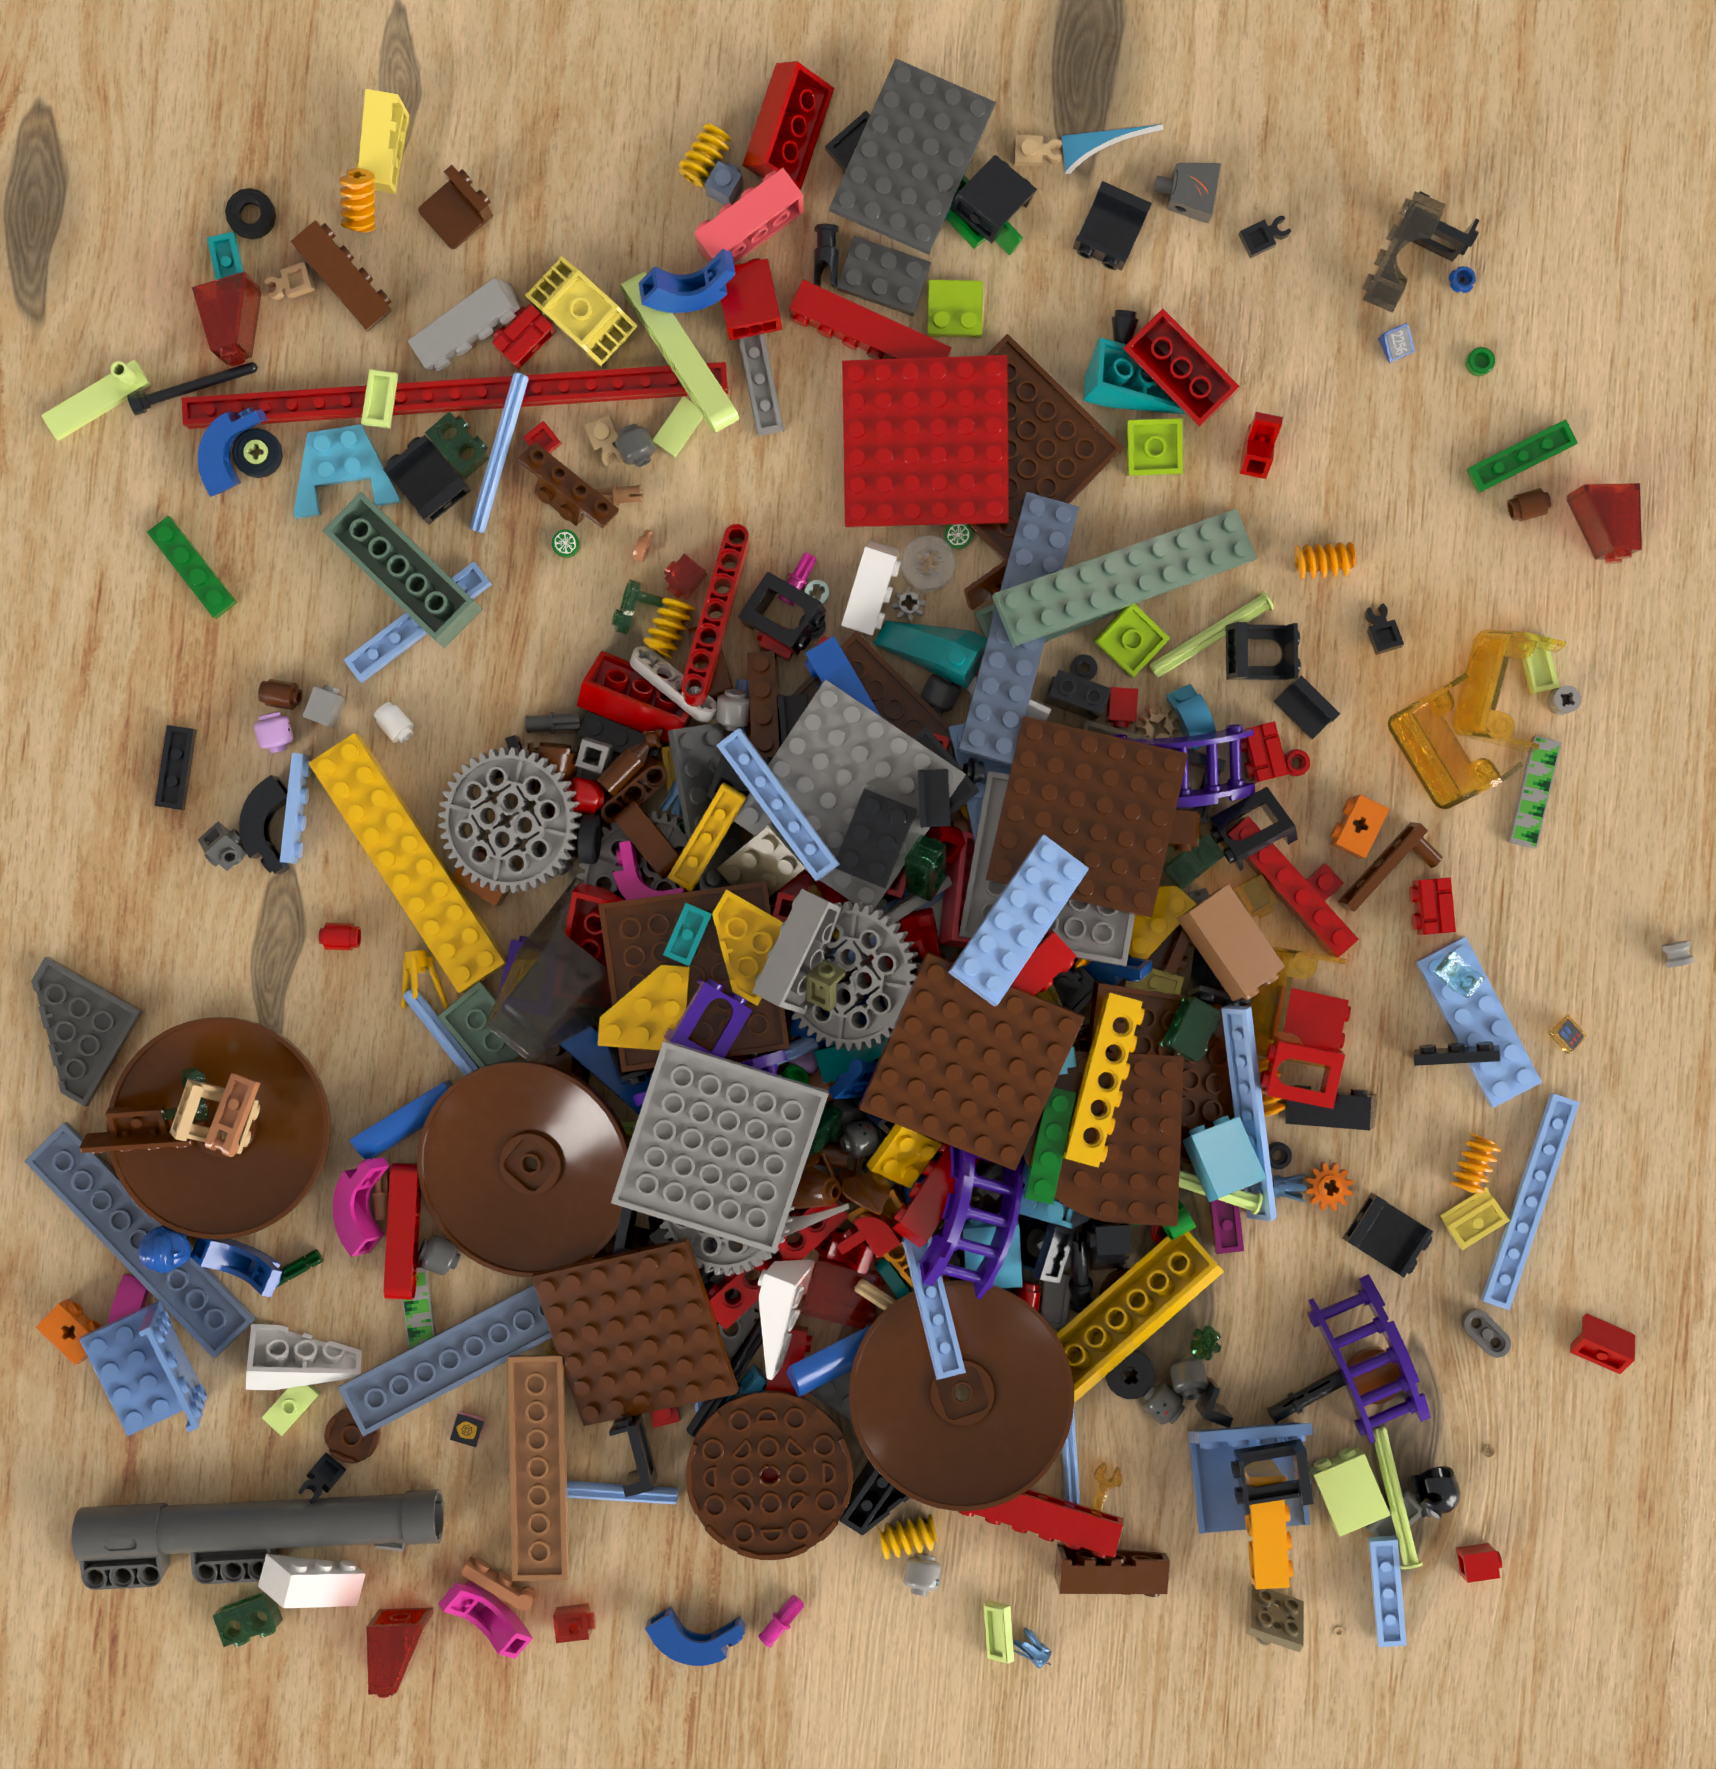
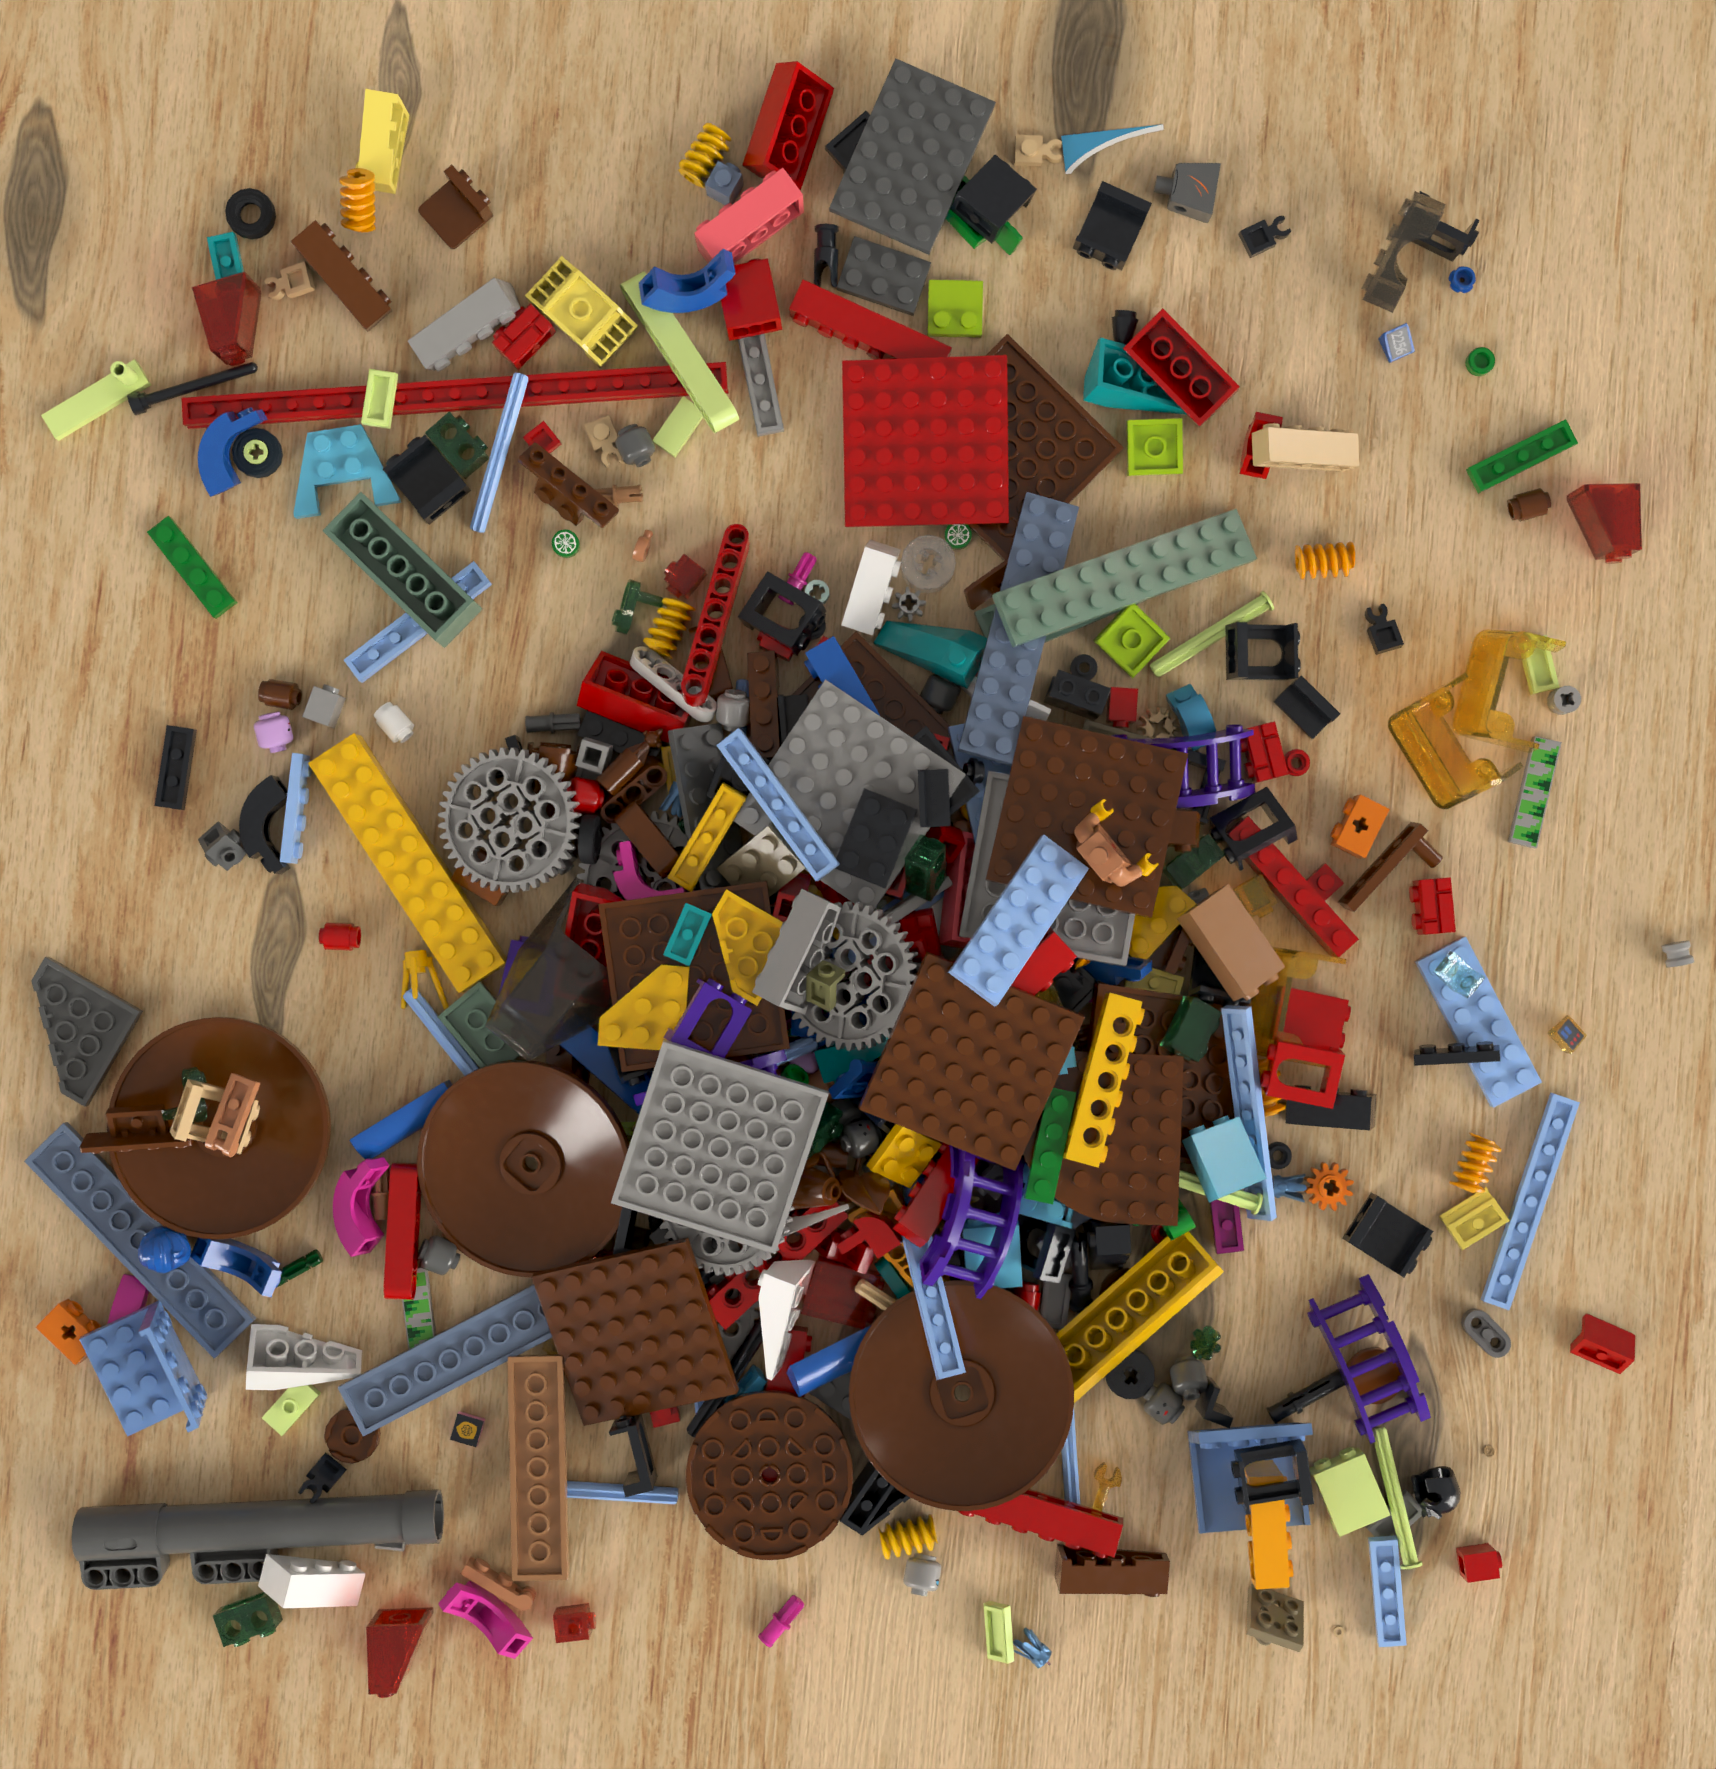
(691, 1647): blue arch -> none
(1103, 852): none -> nougat torso
(1305, 448): none -> tan brick

